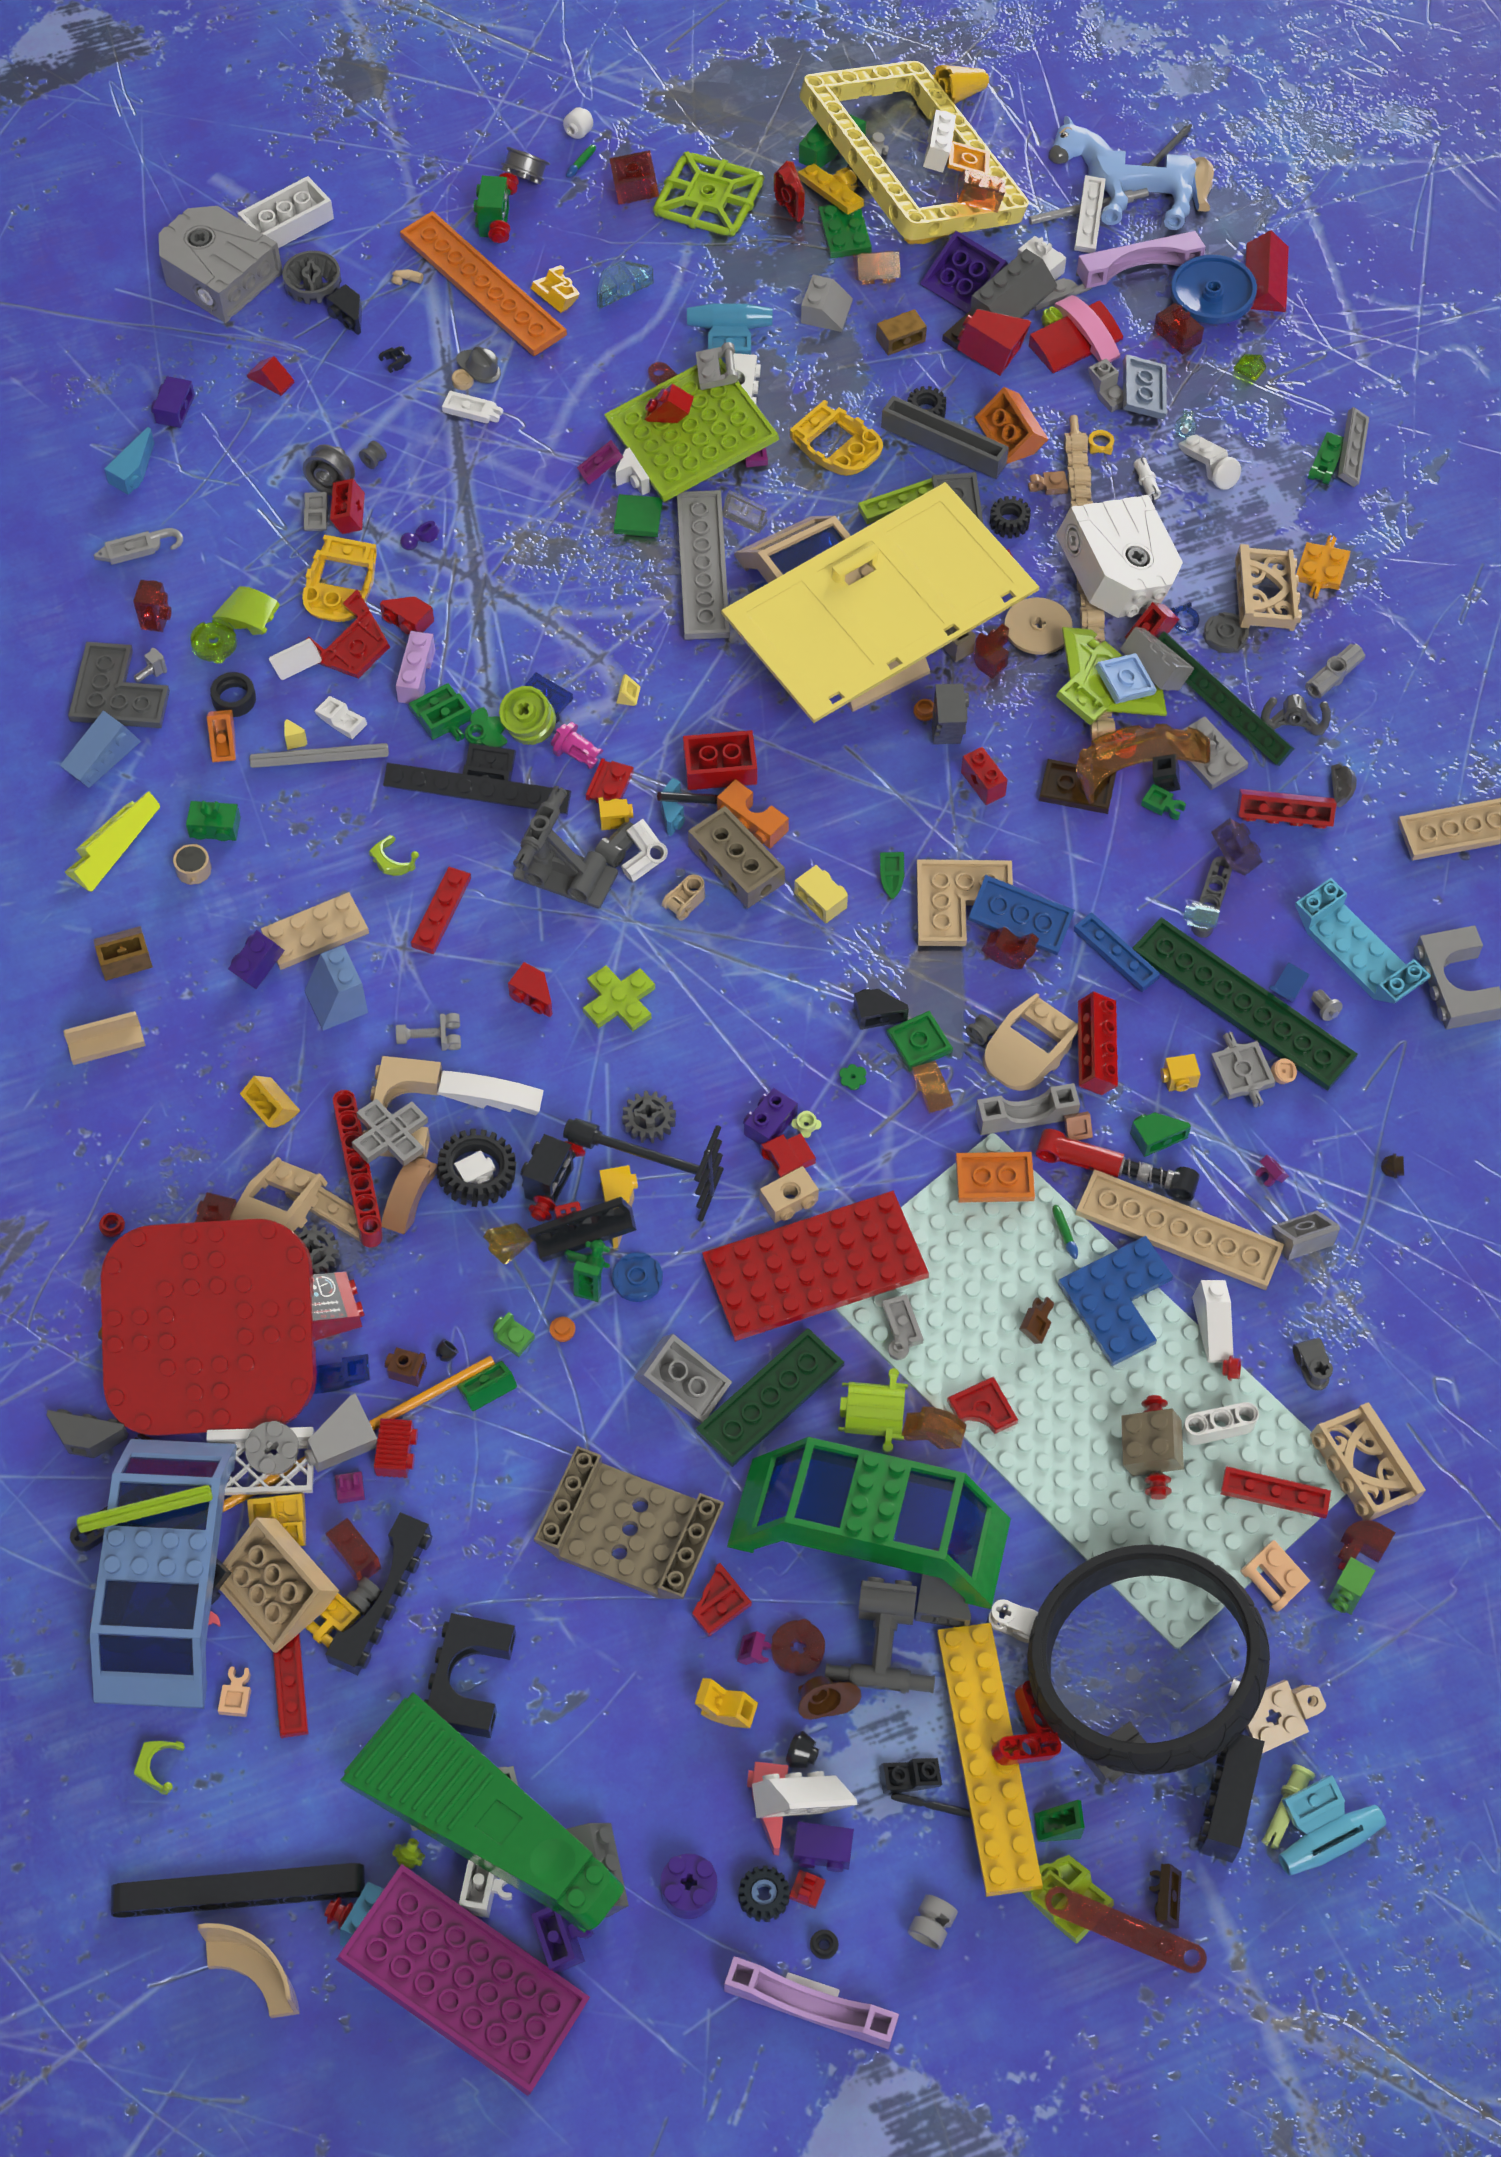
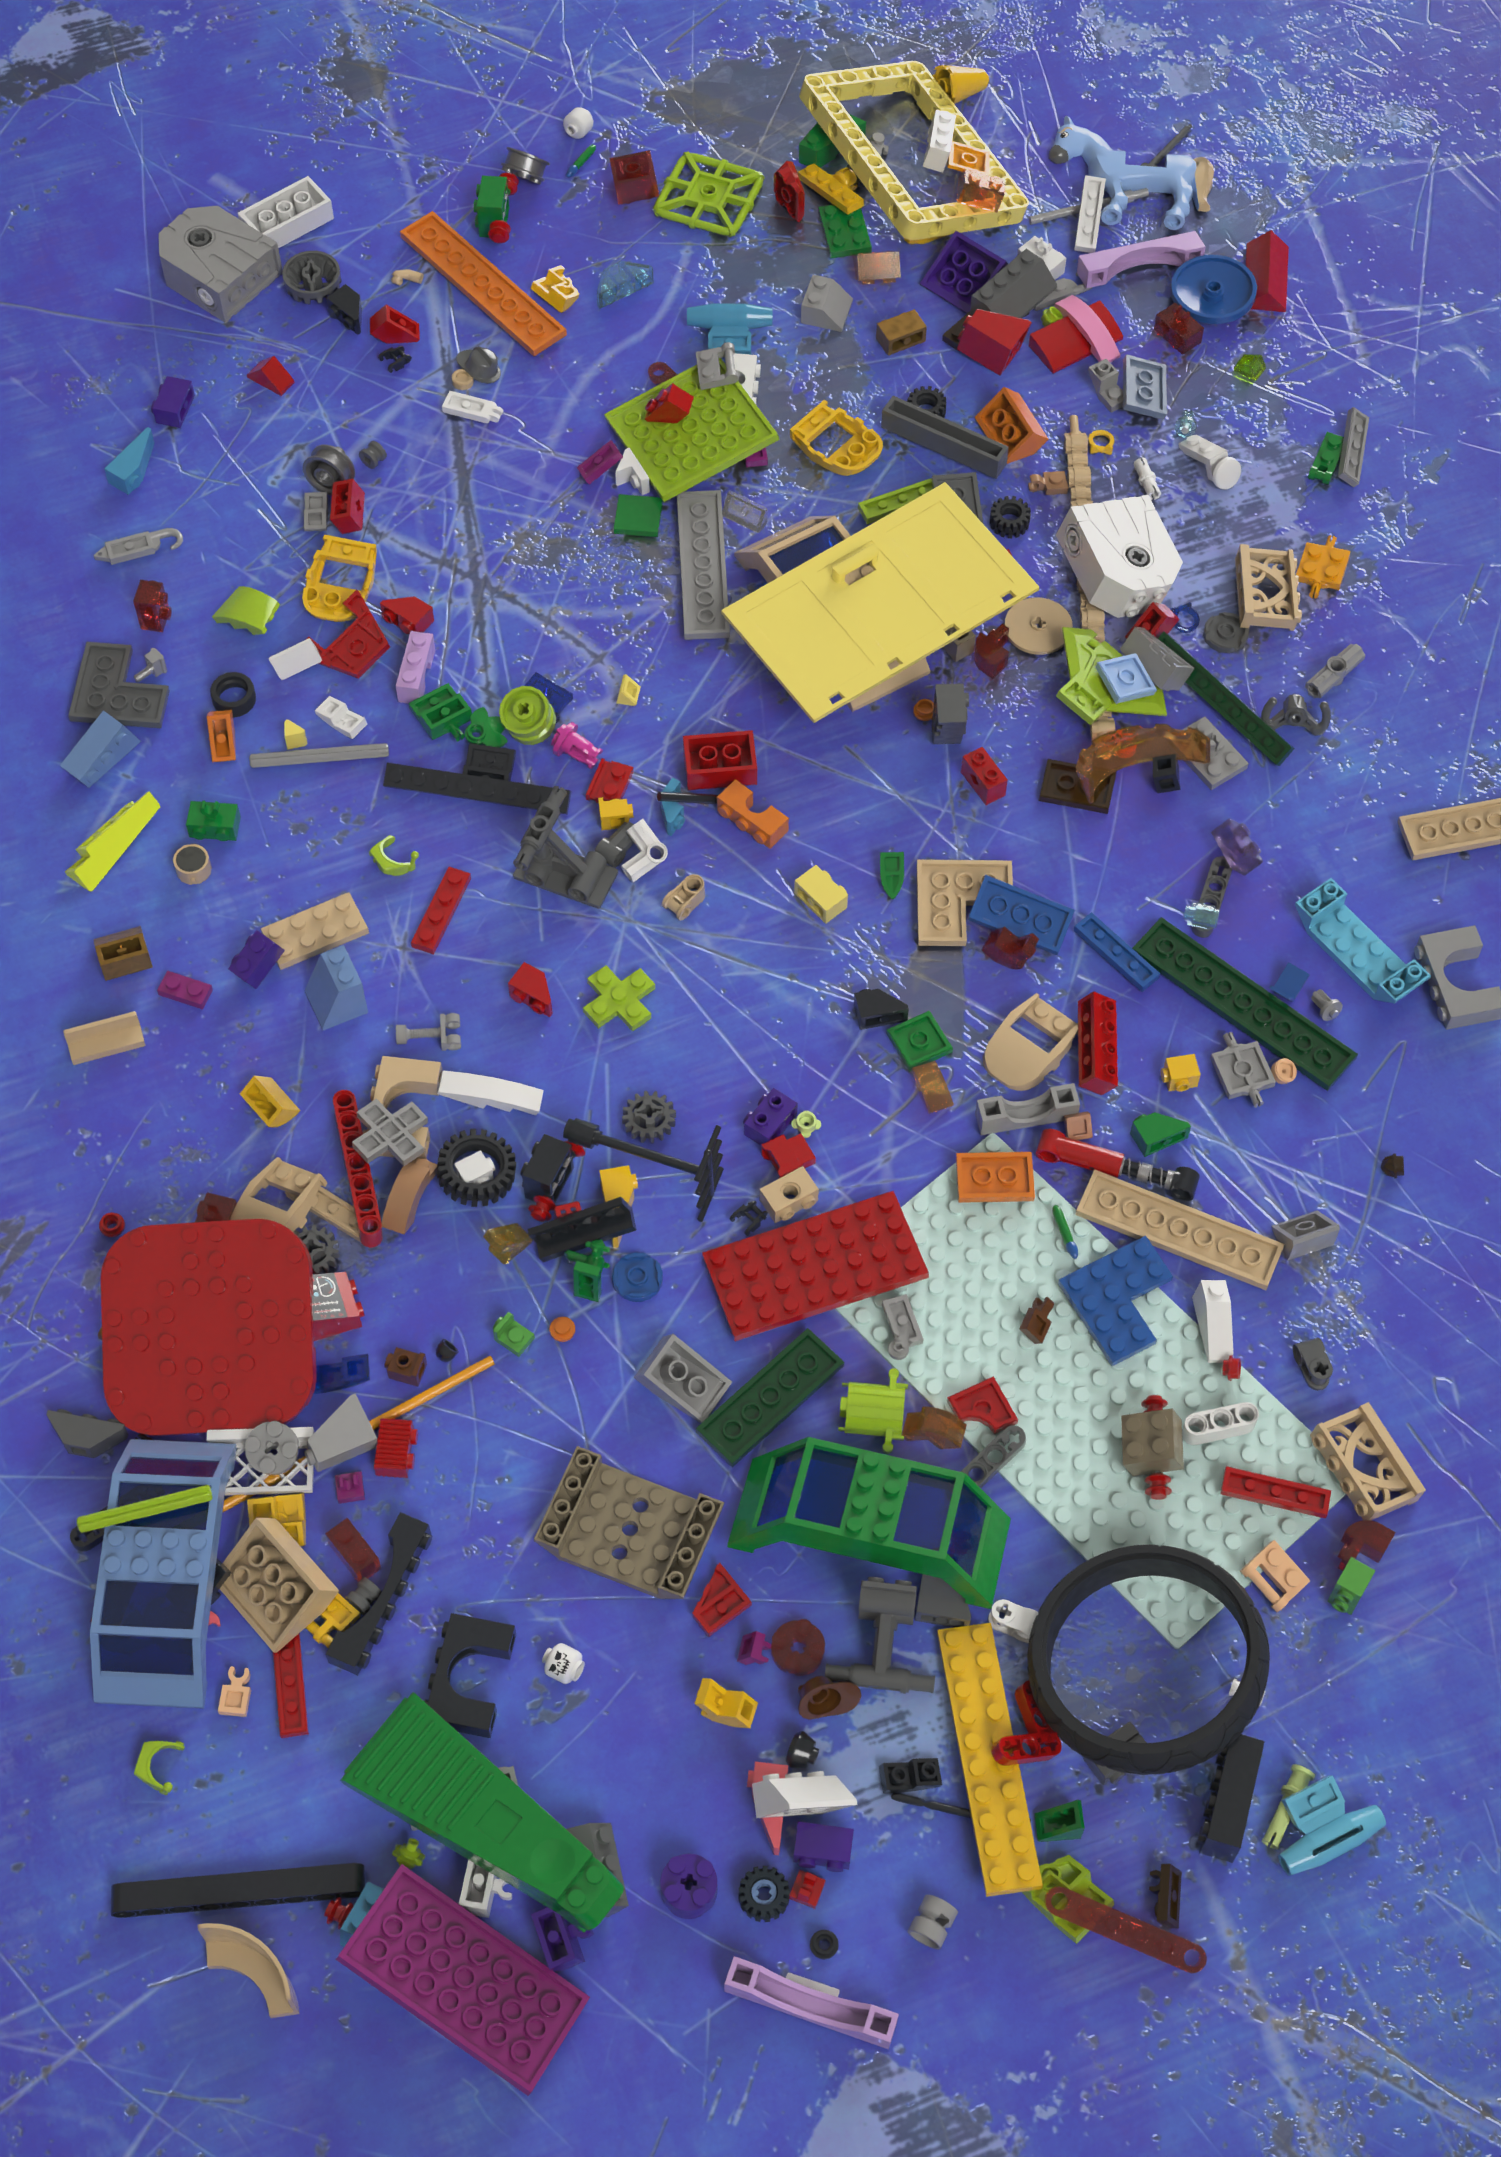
(185, 990): none -> magenta plate
(216, 651): clear neon green plate -> none
(393, 326): none -> red slope
(425, 533): dark purple plate -> none
(487, 1386): green slope -> none
(563, 1663): none -> white head
(736, 857): dark tan brick -> none
(743, 1211): none -> black piece
(851, 1072): green plant -> none
(981, 1029): dark grey wheel -> none
(991, 1469): none -> dark grey beam
(1161, 800): green plate -> none
(1273, 1169): magenta tile -> none
(1286, 808): red brick -> none
(1291, 1709): tan plate -> none
(1343, 783): flat silver plate -> none

